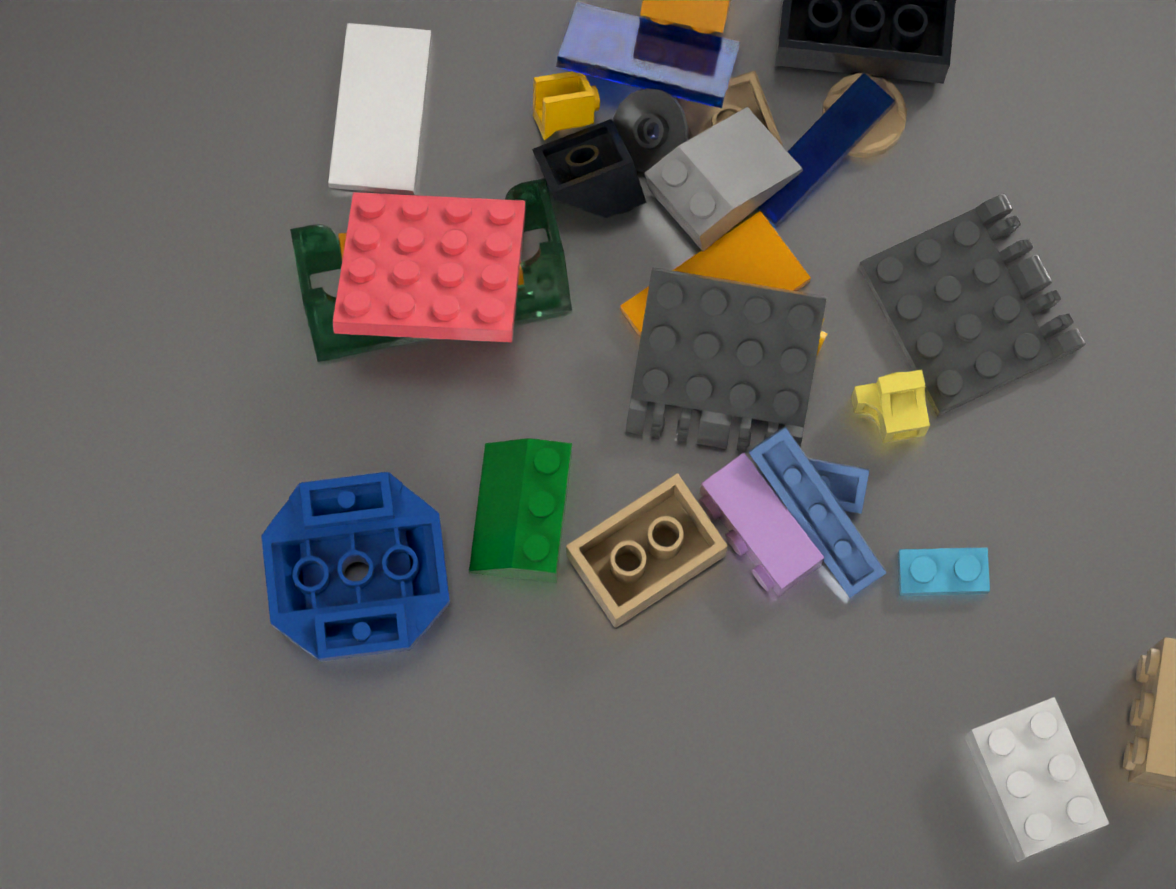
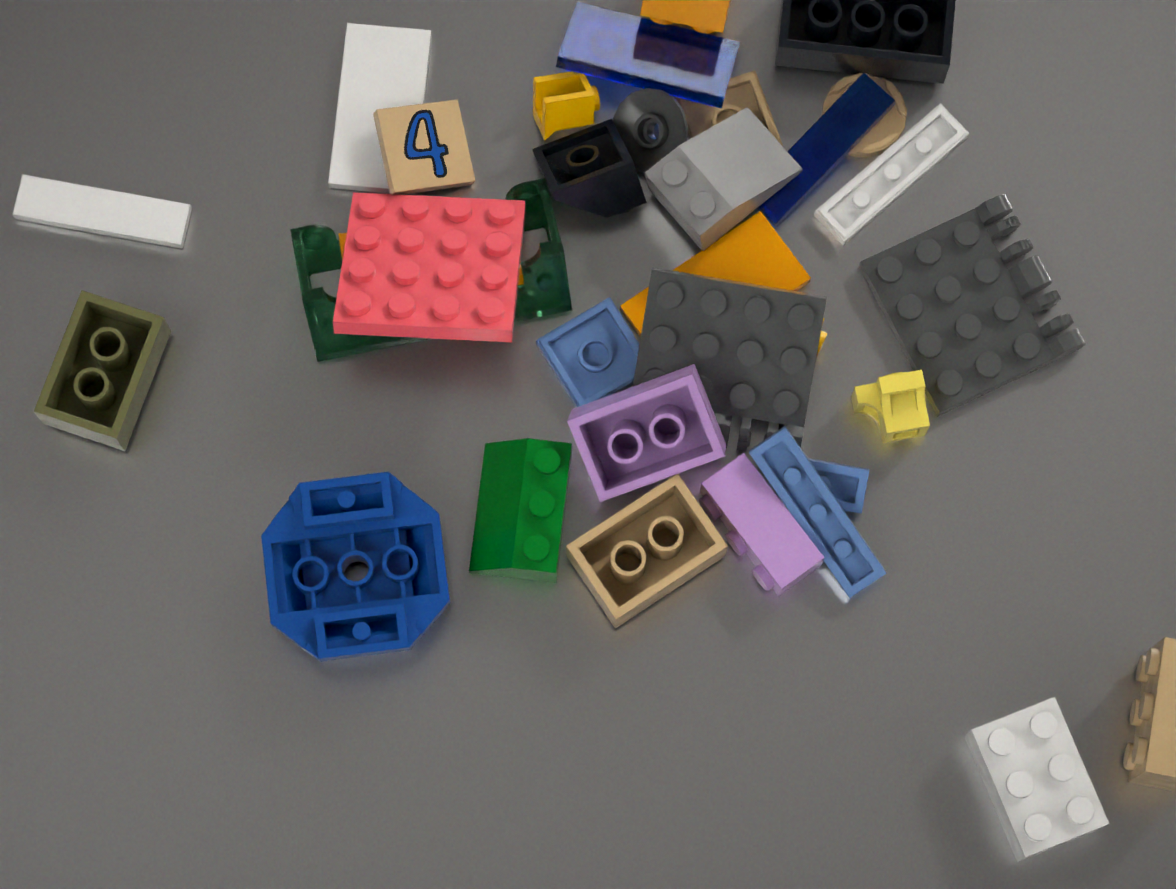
(102, 211): none -> white tile
(103, 370): none -> olive brick
(424, 147): none -> tan tile
(592, 353): none -> medium blue tile
(647, 433): none -> lavender brick
(891, 174): none -> white tile
(943, 571): medium azure plate -> none

